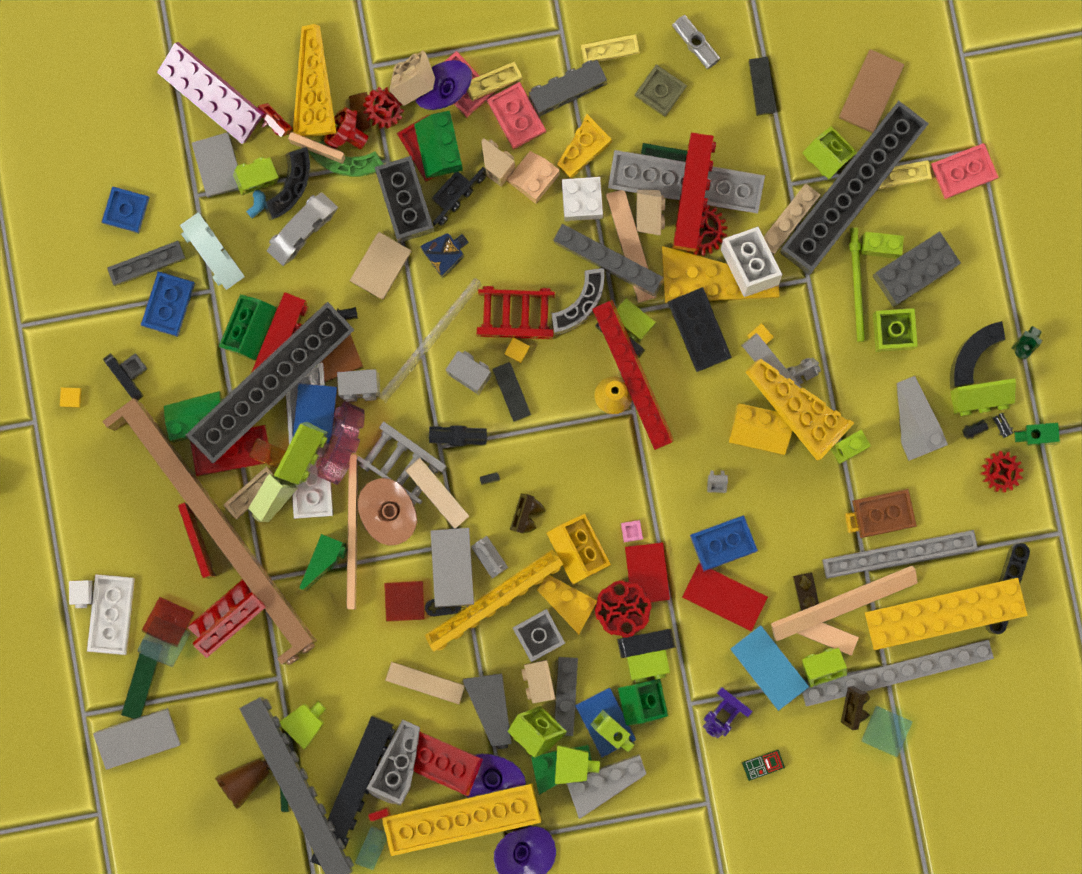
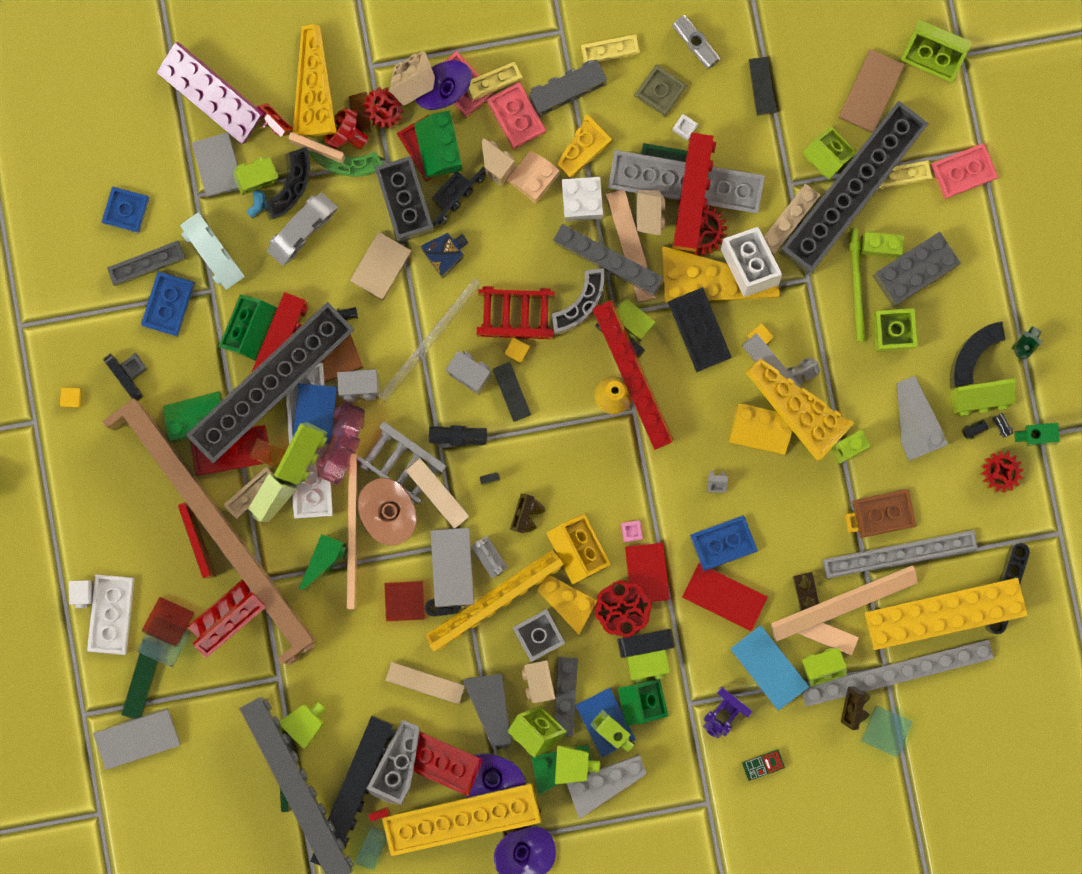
(243, 781): reddish brown cone -> none
(684, 127): none -> white tile
(935, 51): none -> lime slope

